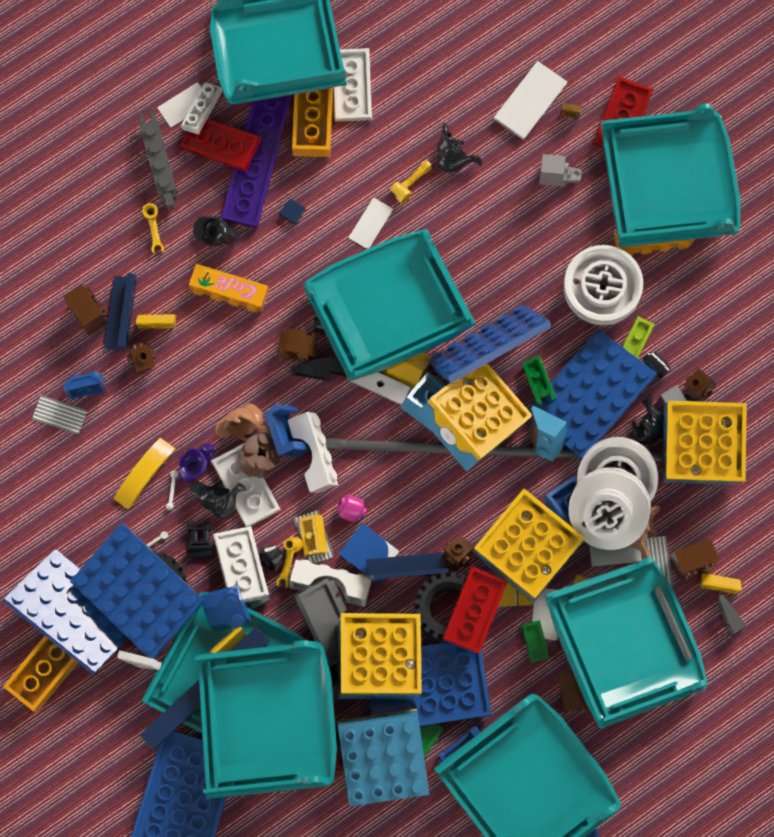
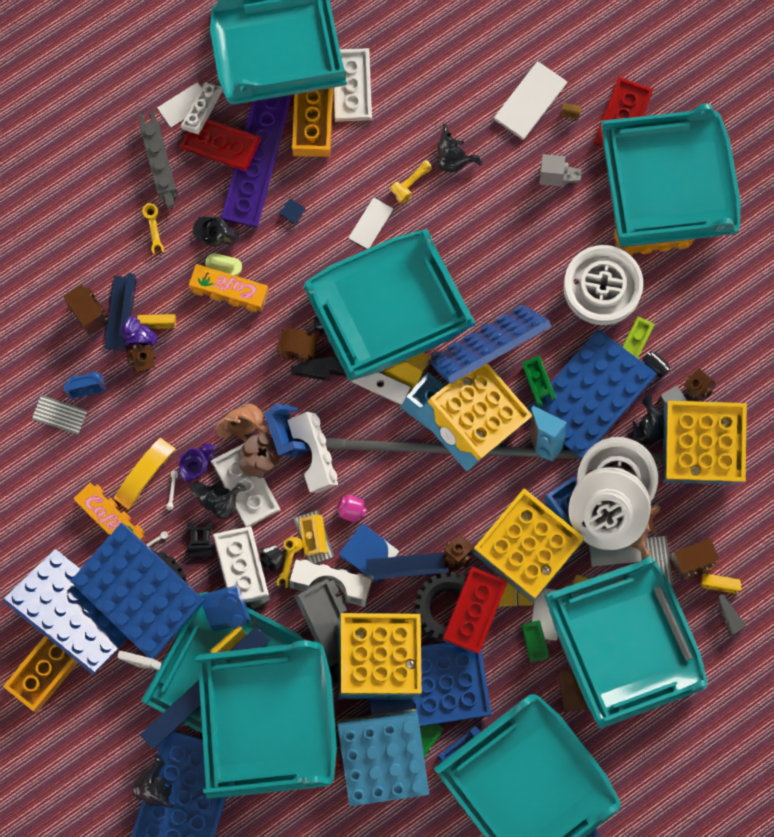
(104, 510): none -> light orange brick
(137, 333): none -> dark purple hair
(151, 787): none -> black piece
(224, 264): none -> yellowish green piece

